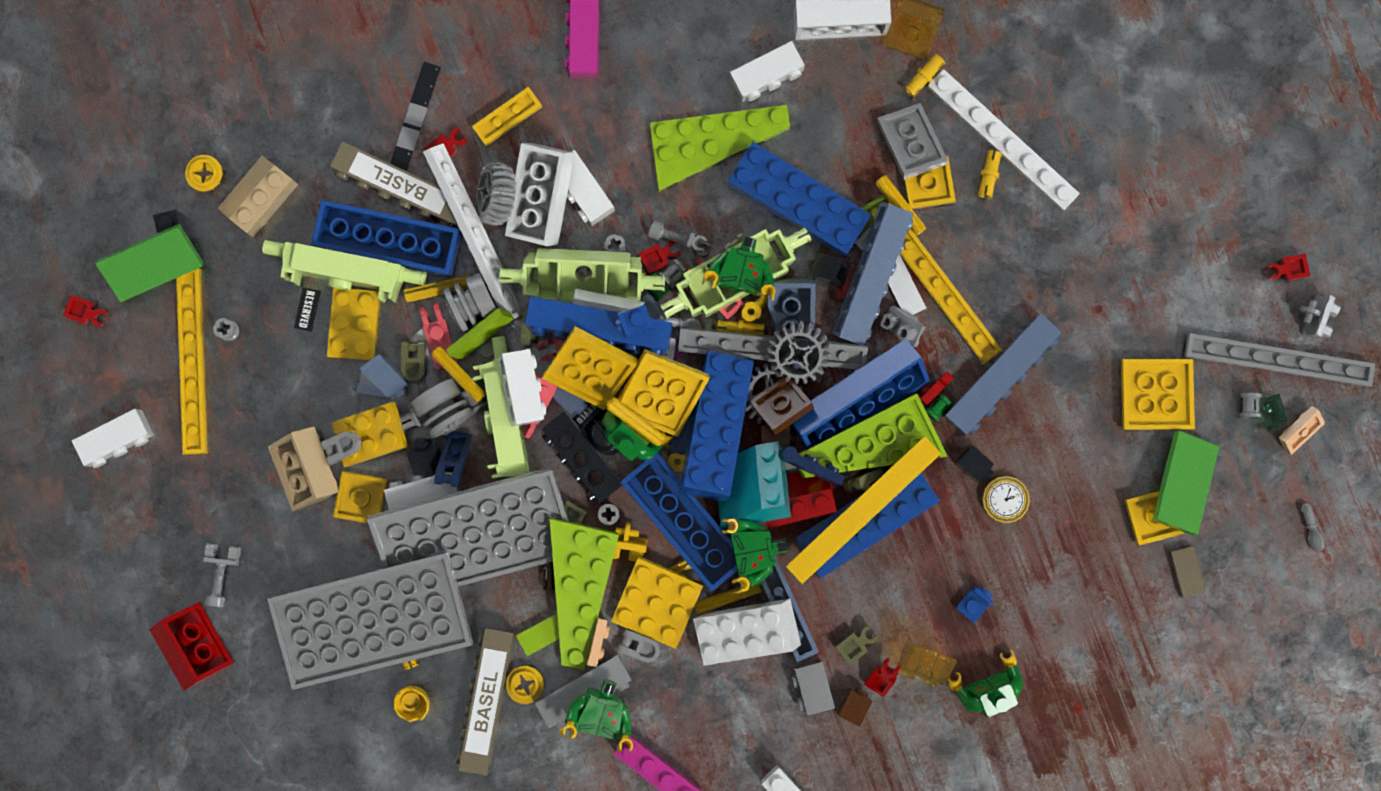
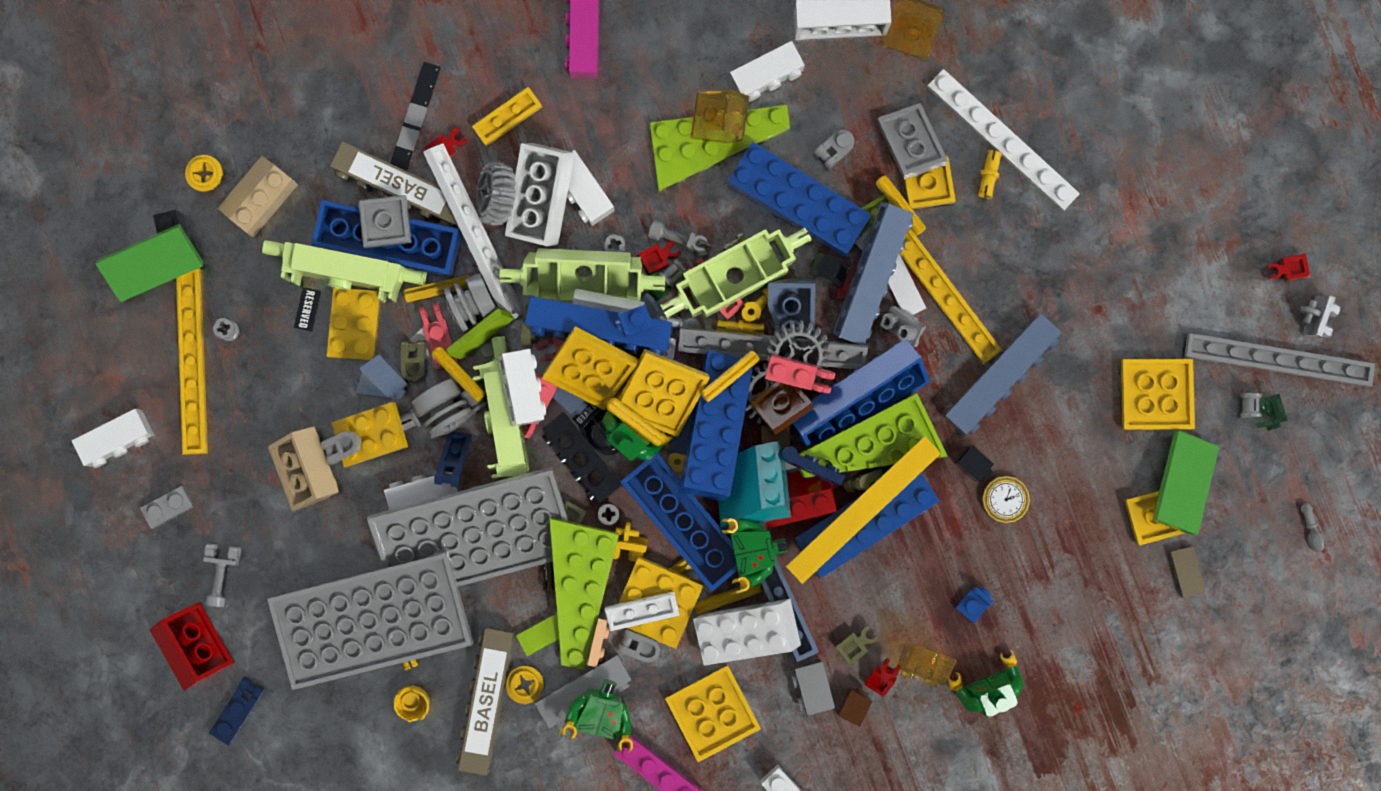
(82, 310): red plate -> none
(167, 507): none -> light grey plate
(236, 712): none -> dark blue plate
(359, 496): yellow tile -> none
(385, 221): none -> light grey plate
(424, 456): black brick -> none
(642, 611): none -> white tile
(712, 713): none -> yellow plate
(720, 116): none -> clear yellow slope
(730, 376): none -> yellow axle
(742, 271): green torso -> none
(797, 373): none -> coral hinge
(840, 142): none -> light grey plate
(924, 75): yellow pin -> none
(929, 392): red plate -> none
(938, 407): green bush -> none
(1301, 430): light nougat plate -> none

